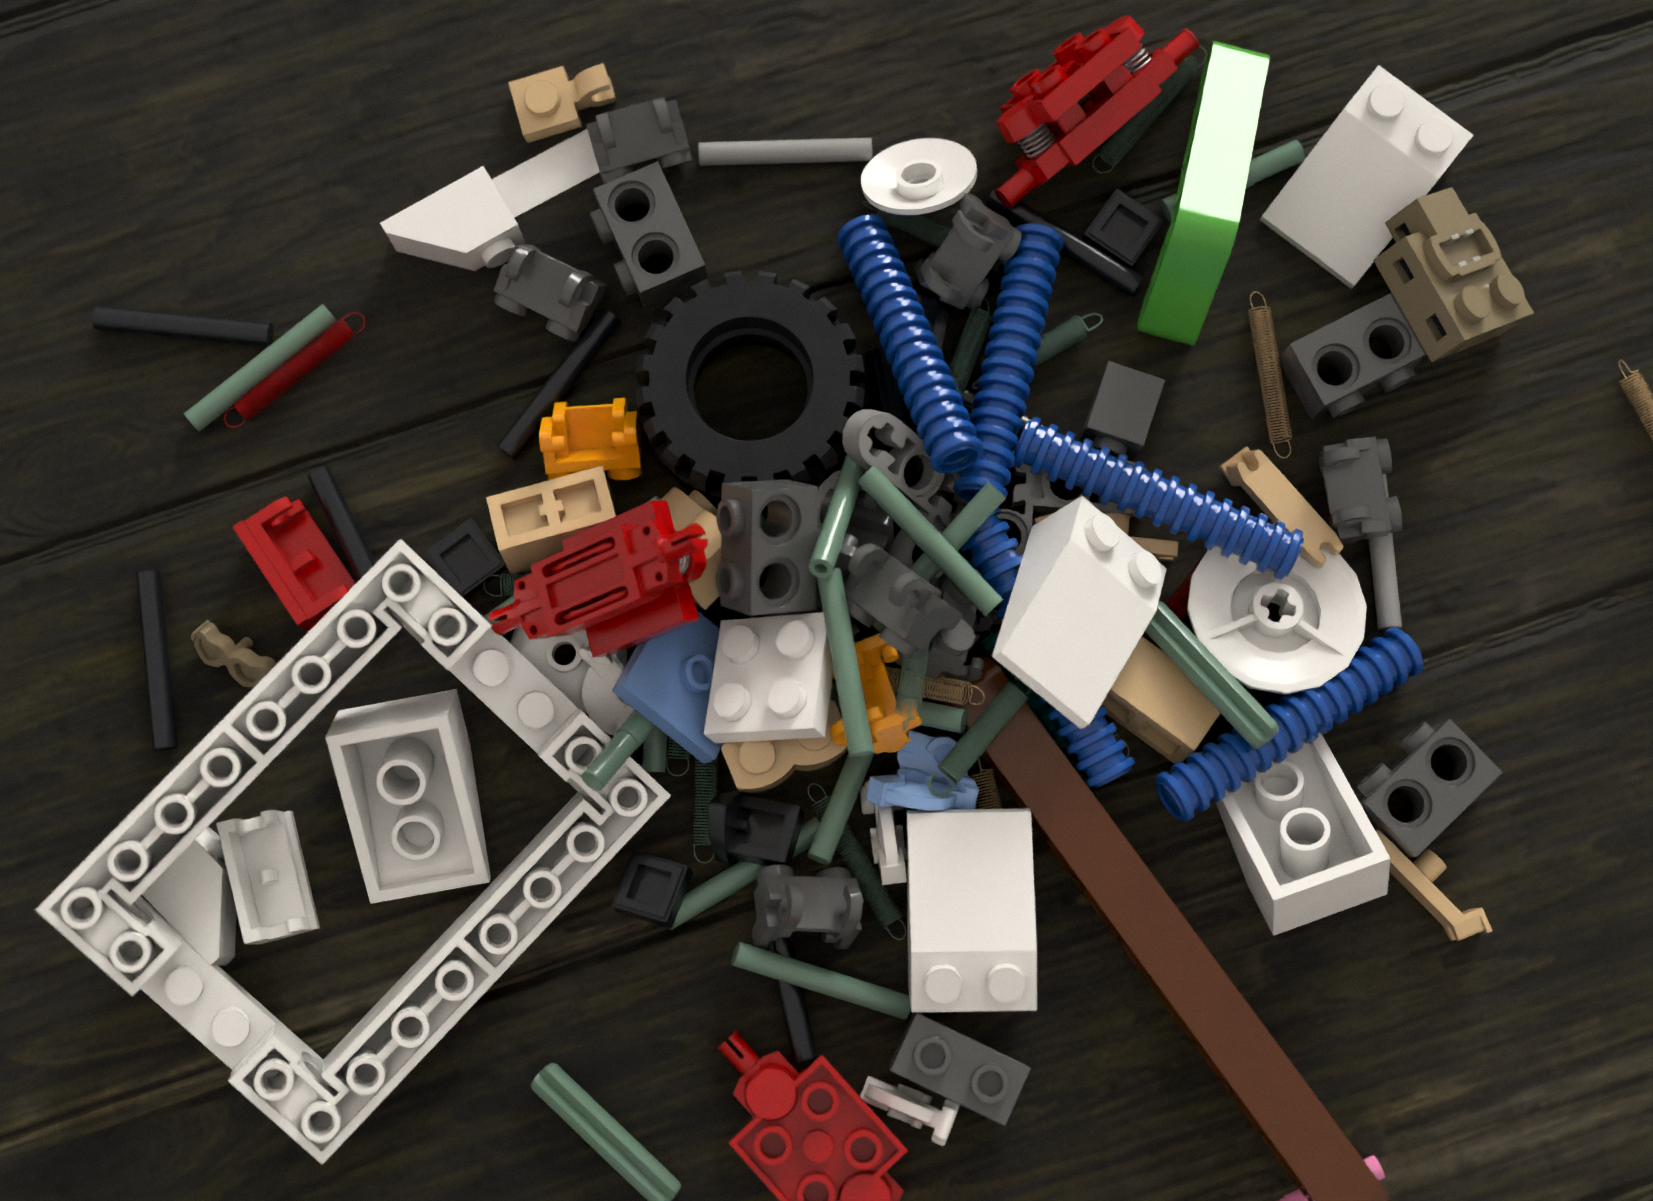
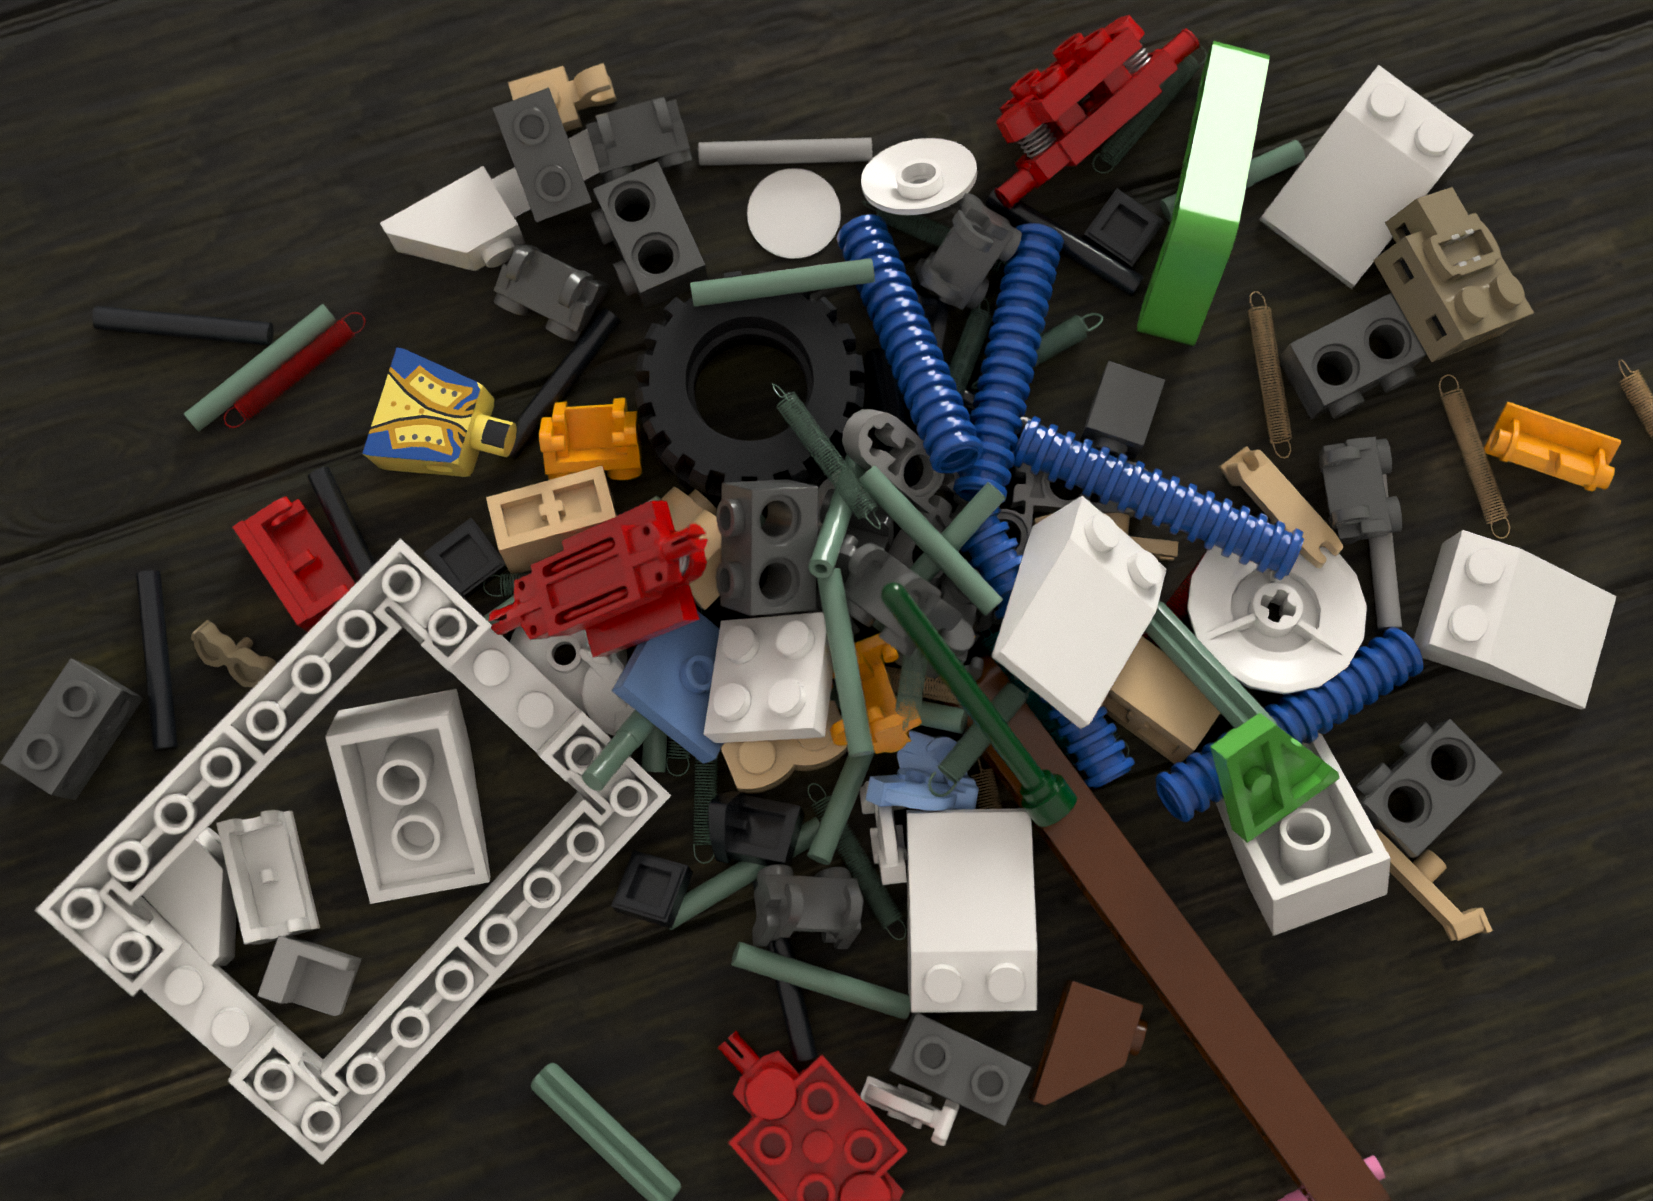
(72, 730): none -> dark grey brick
(309, 975): none -> light grey panel
(434, 420): none -> torso
(542, 154): none -> dark grey brick
(782, 282): none -> sand green bar
(793, 213): none -> white sticker
(860, 490): none -> sand green piece
(1044, 794): none -> dark green piece
(1086, 1041): none -> reddish brown slope
(1266, 775): none -> bright green wing
(1463, 438): none -> tan piece
(1514, 619): none -> white slope
(1553, 447): none -> light orange hinge

